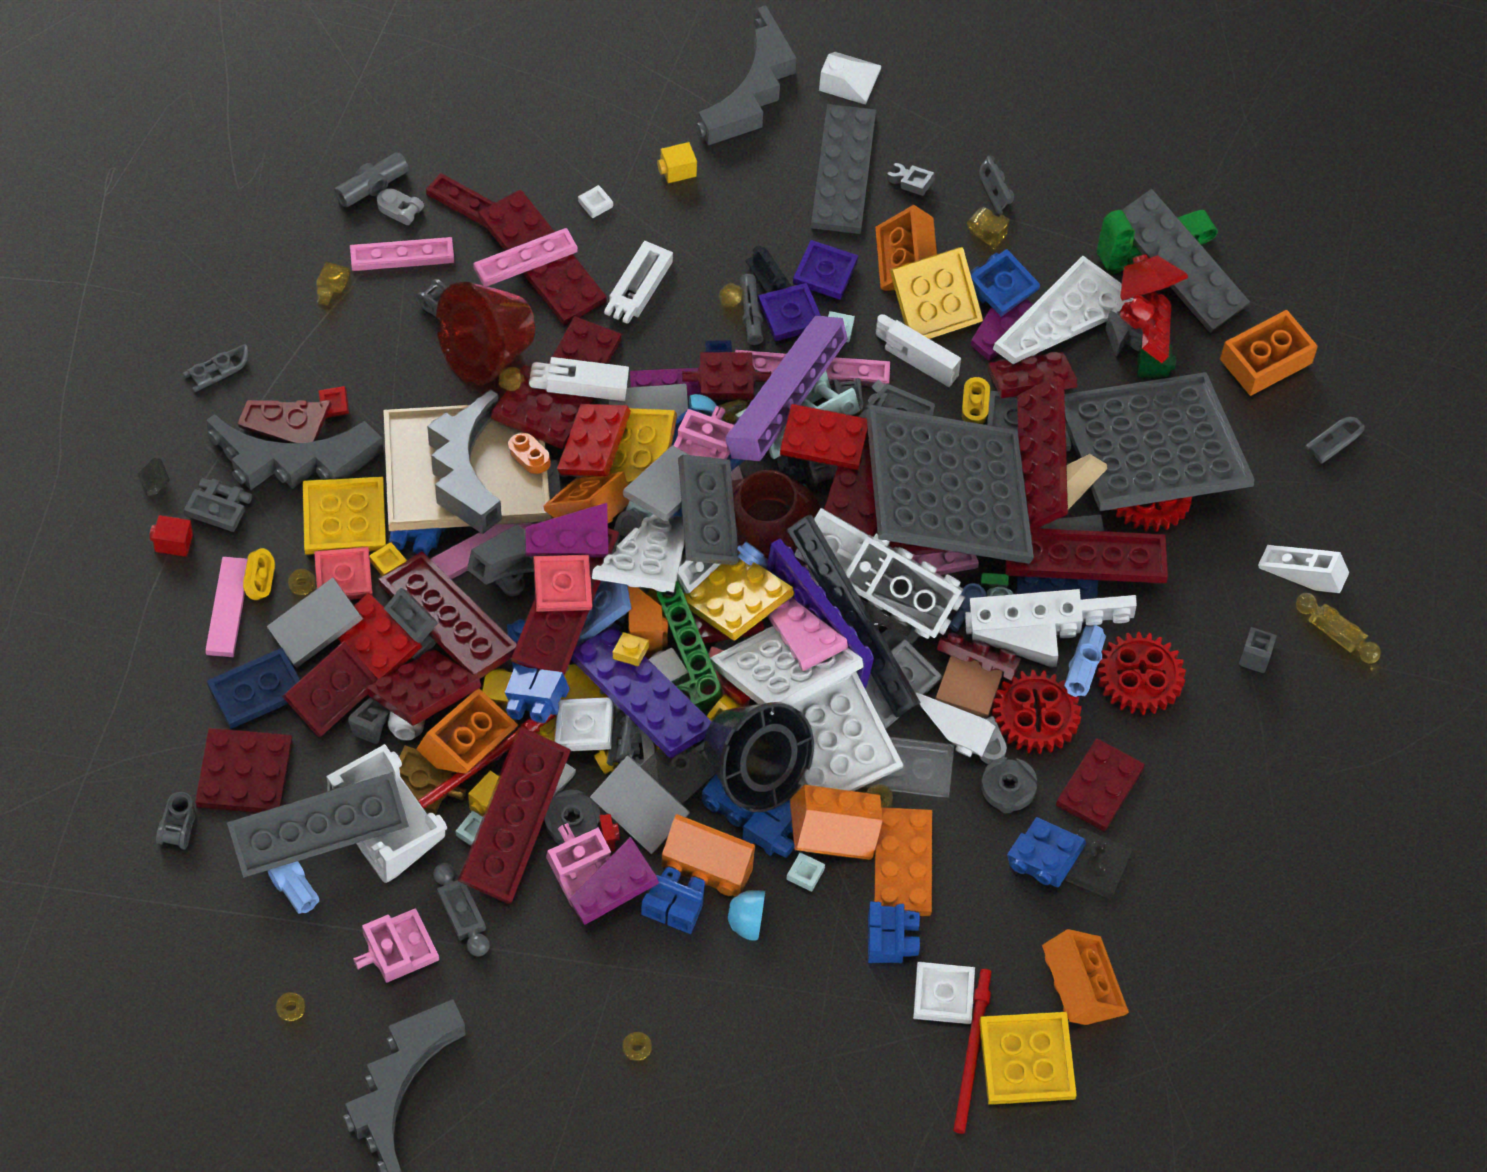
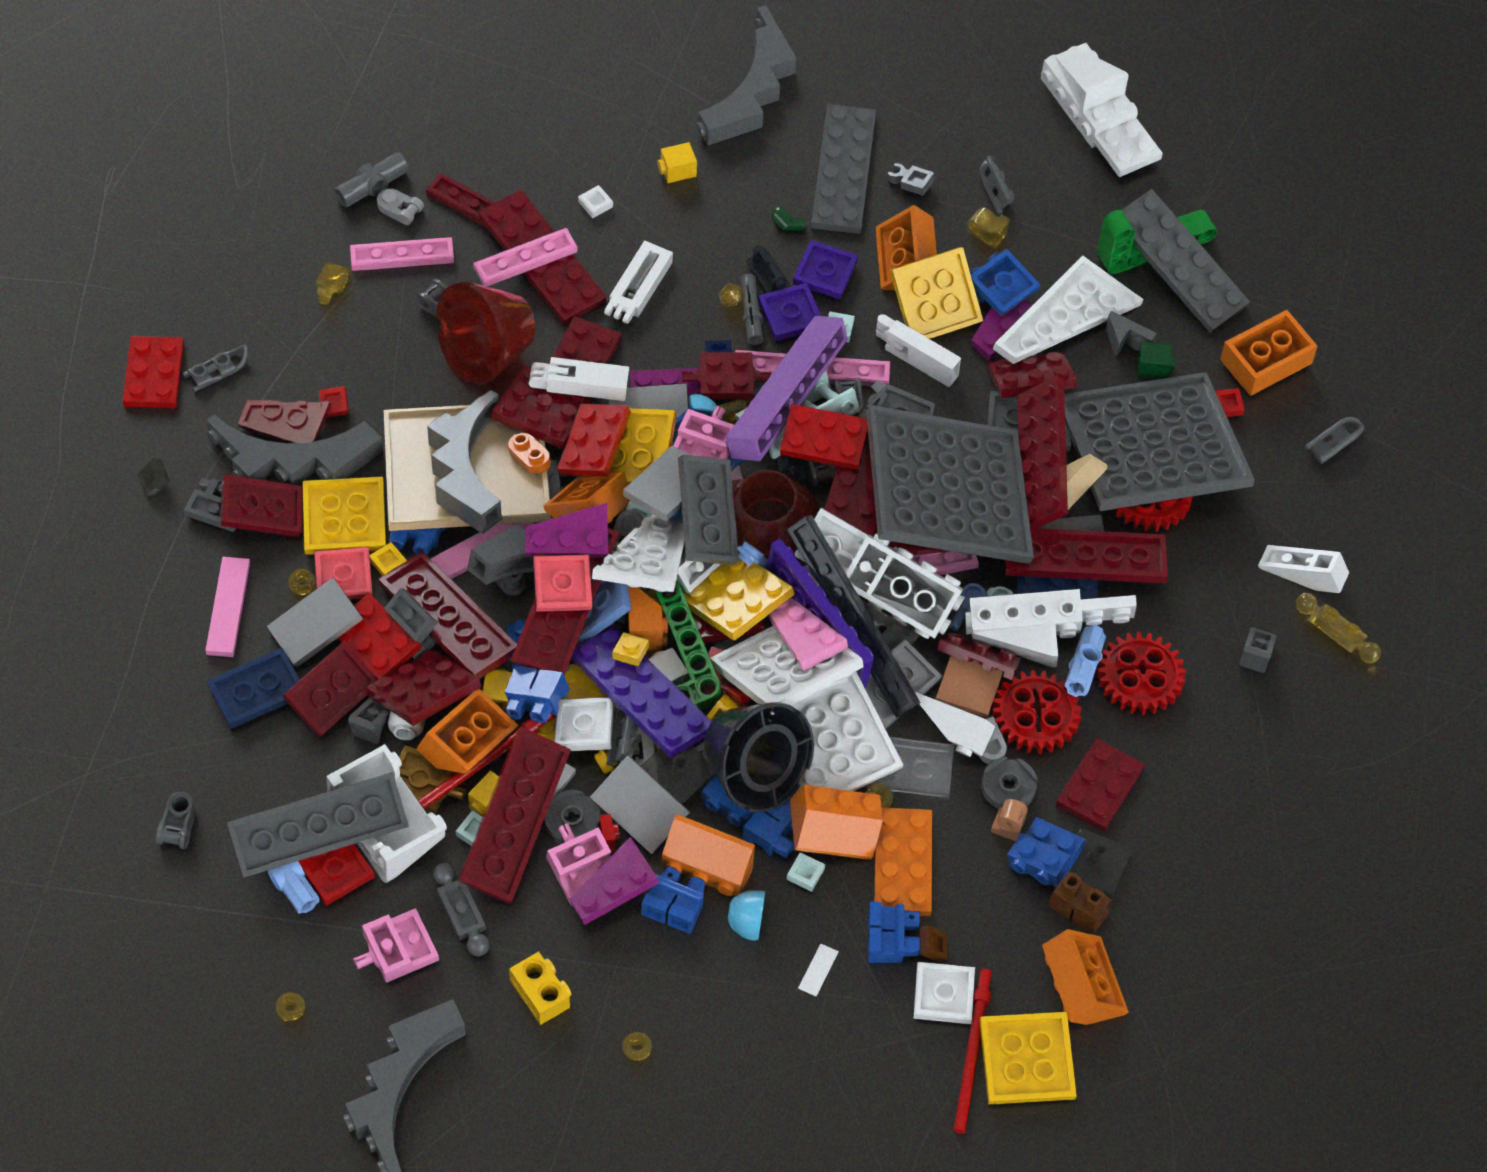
(153, 372): none -> red plate
(171, 535): red brick -> none
(243, 770): dark red plate -> none
(259, 574): yellow plate -> none
(261, 505): none -> dark red plate
(336, 872): none -> red plate
(511, 378): clear yellow plate -> none
(534, 990): none -> yellow brick
(785, 221): none -> dark green arm
(818, 970): none -> white sticker
(848, 77): white slope -> none
(933, 943): none -> reddish brown plate
(975, 403): yellow plate -> none
(991, 580): green tile -> none
(1010, 819): none -> nougat leg
(1081, 901): none -> reddish brown hips
(1097, 105): none -> white wedge
(1149, 275): red slope -> none
(1153, 317): red plate -> none
(1231, 402): none -> red plate

